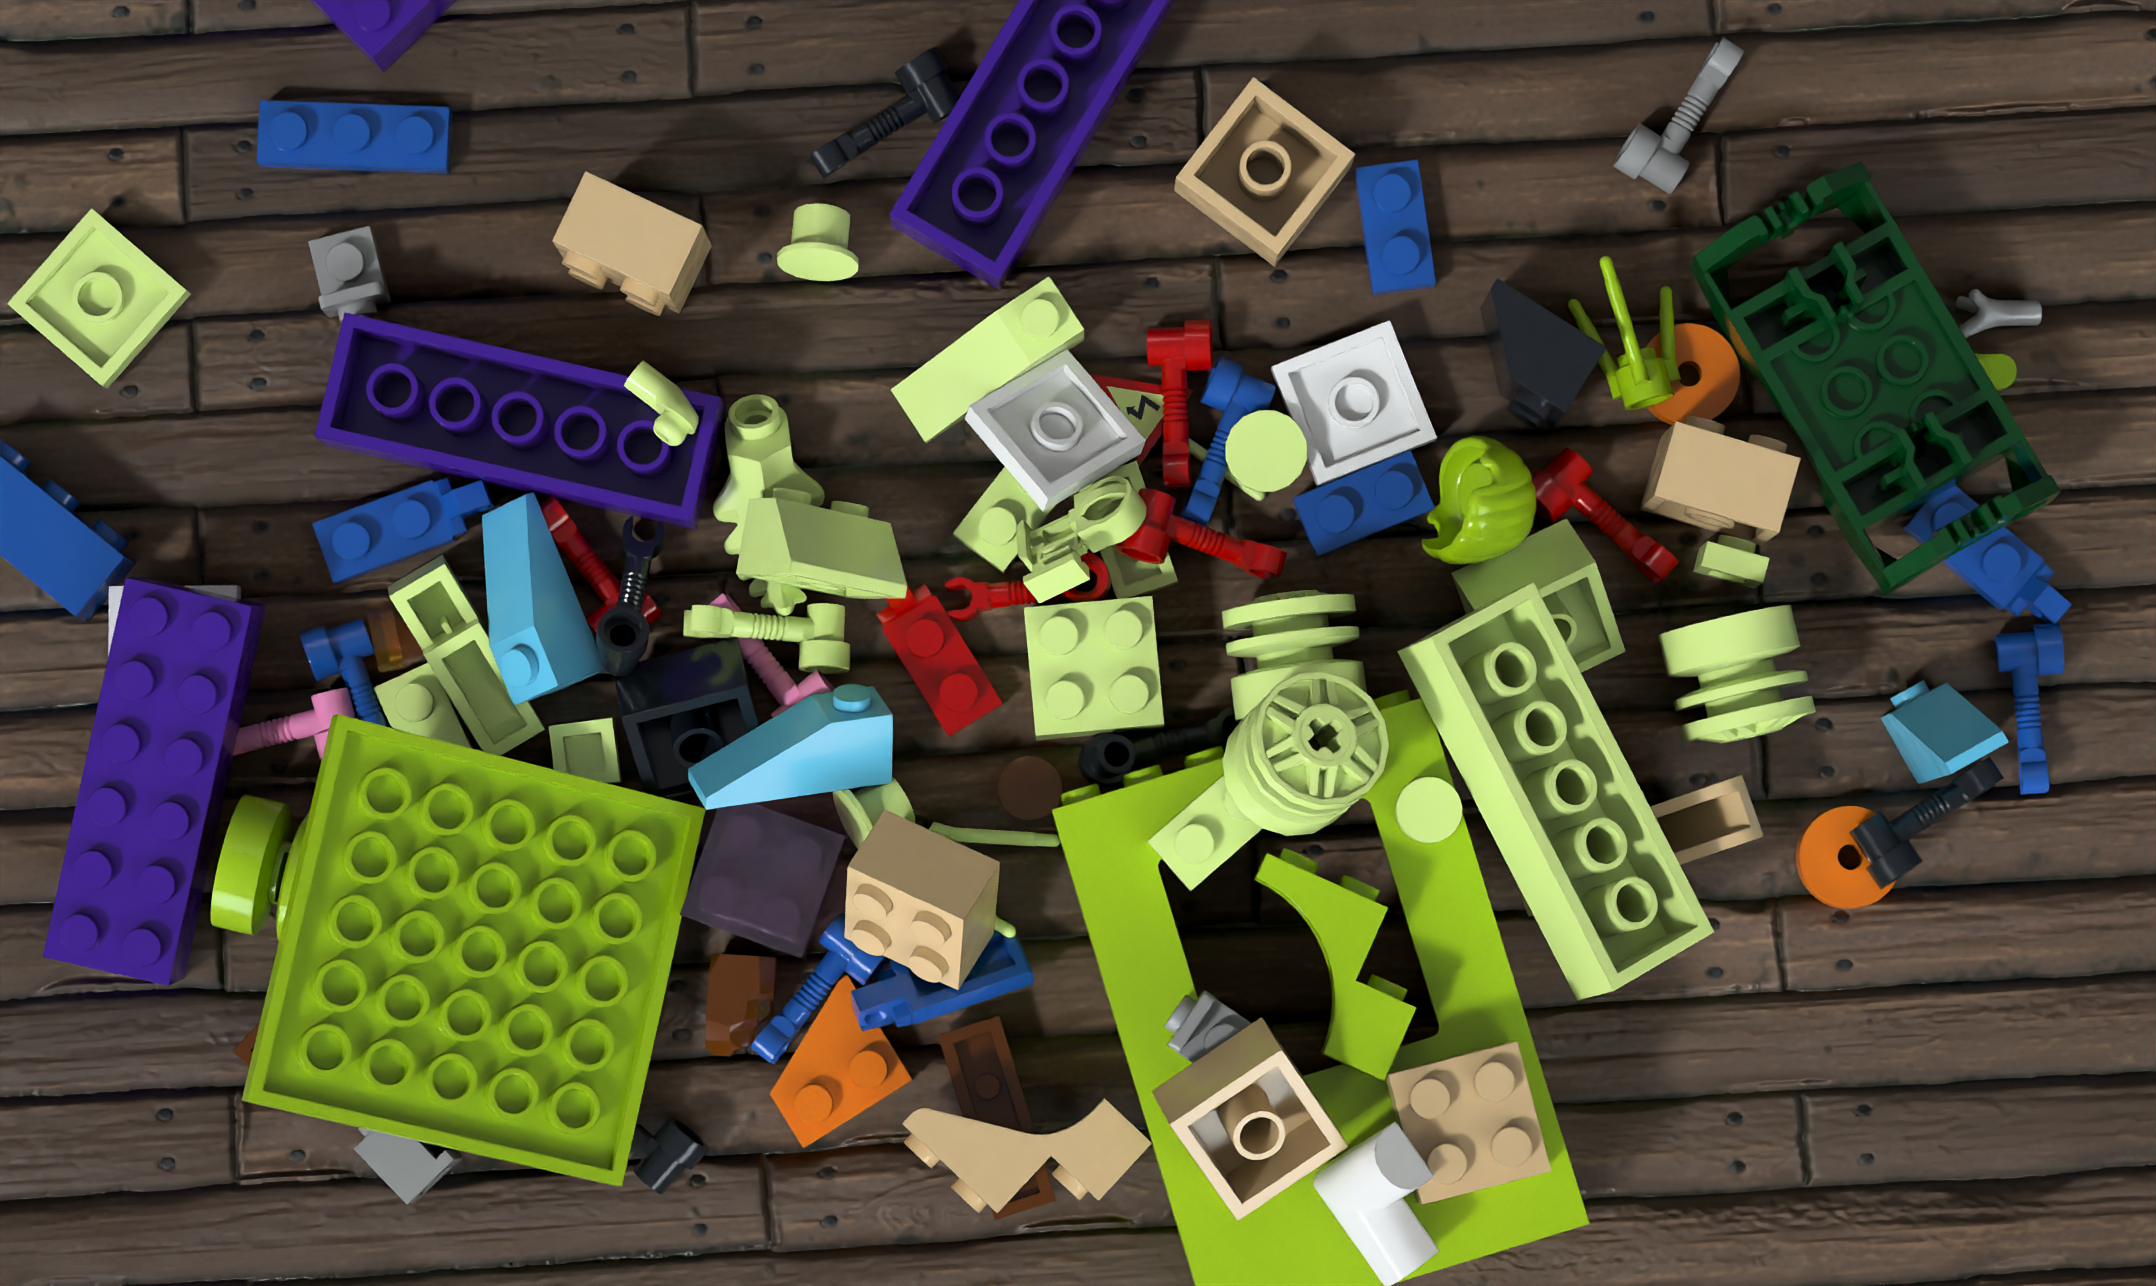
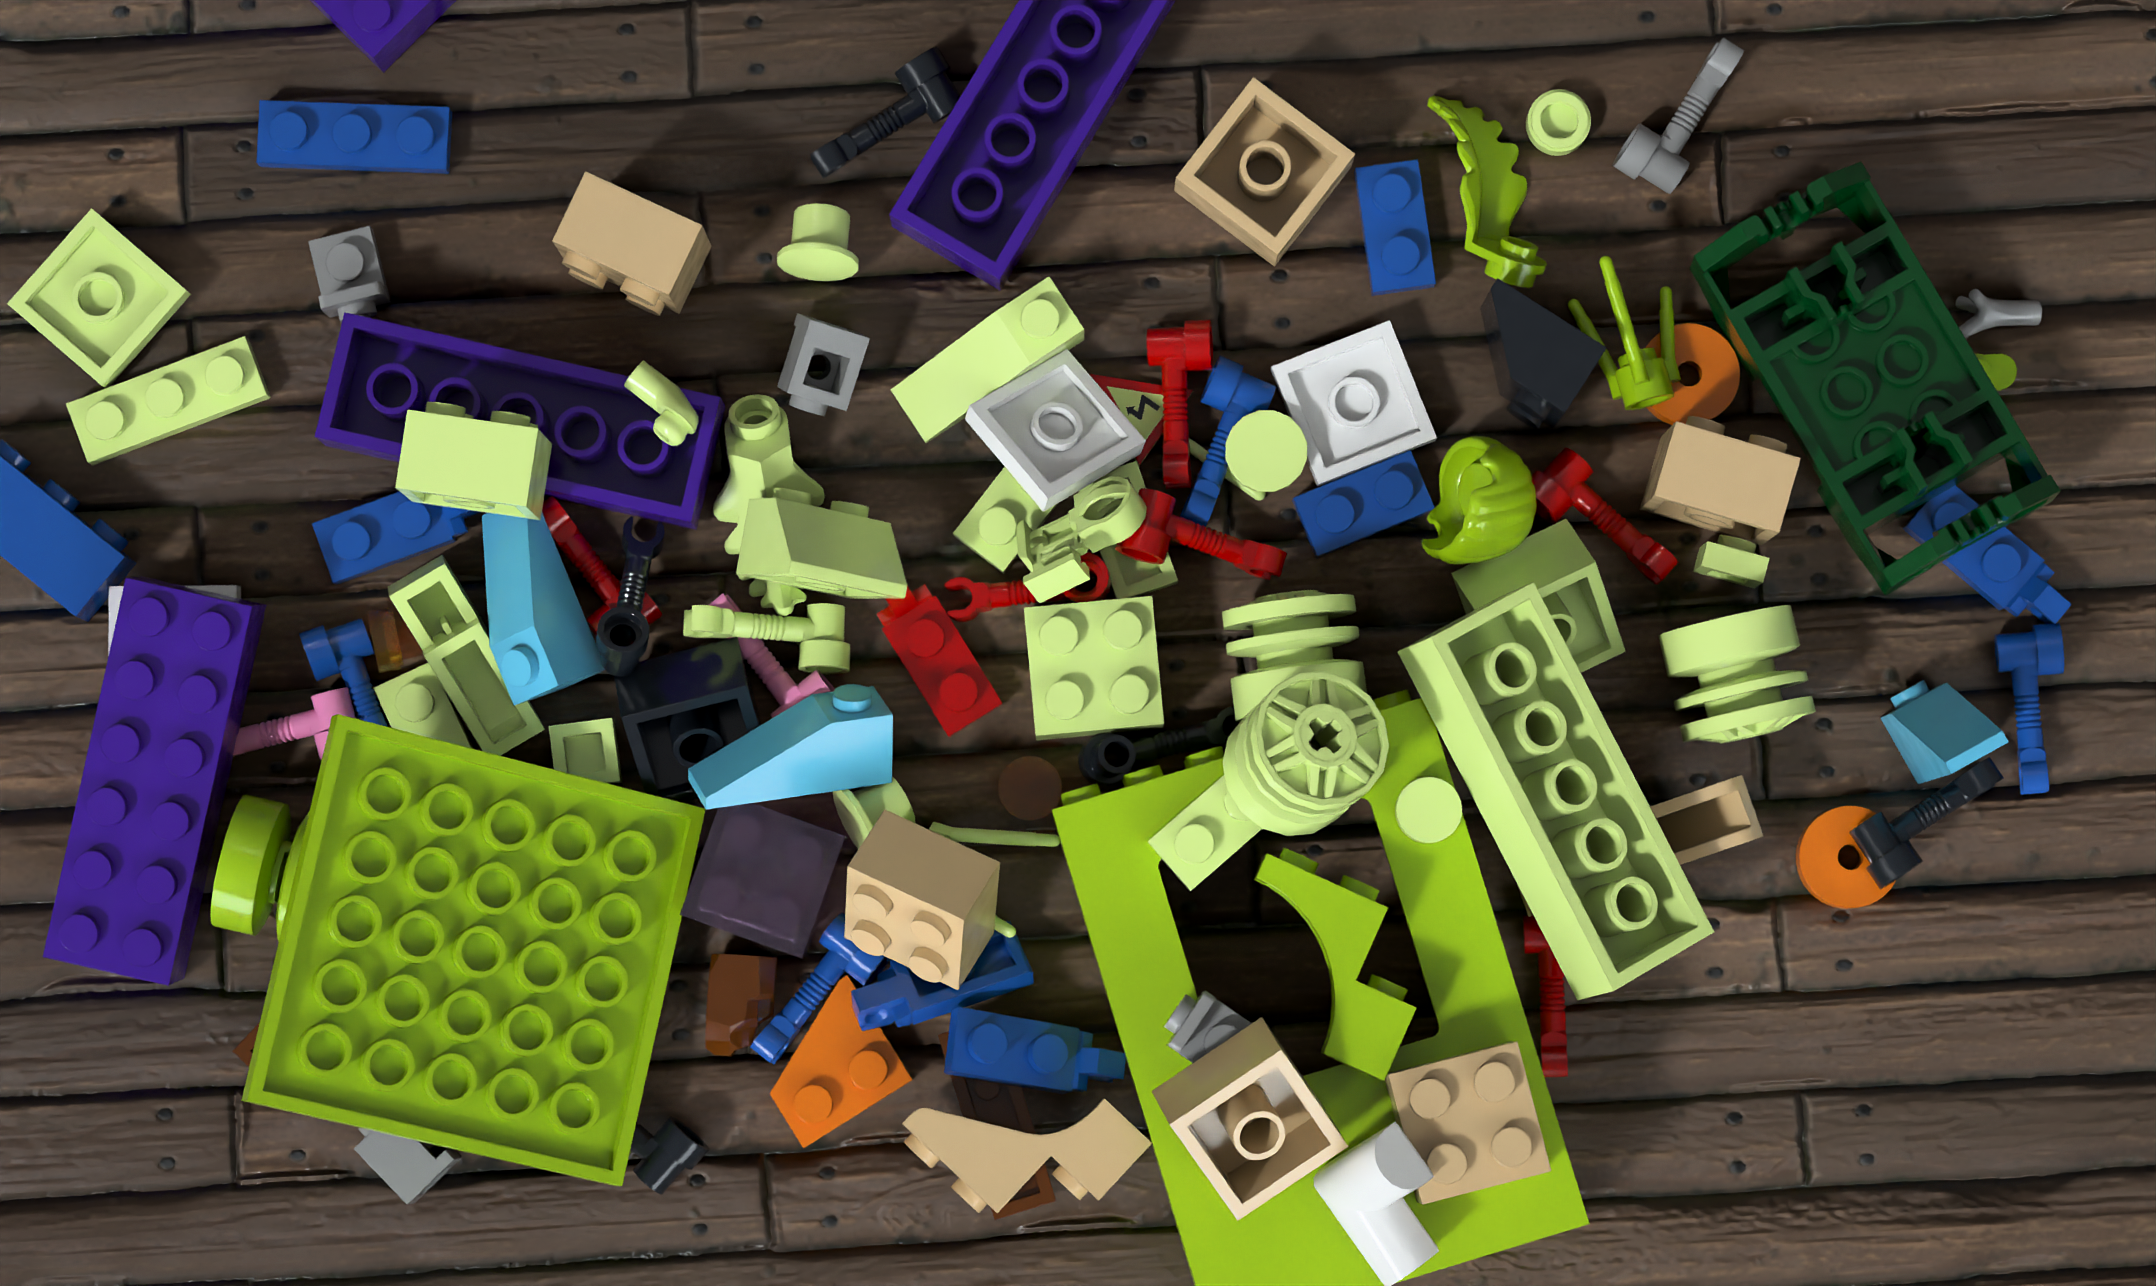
(168, 400): none -> yellowish green plate
(474, 462): none -> yellowish green brick
(843, 357): none -> light grey brick
(1026, 1053): none -> blue hinge
(1490, 194): none -> lime plant
(1552, 1001): none -> red brick
(1558, 122): none -> yellowish green tile

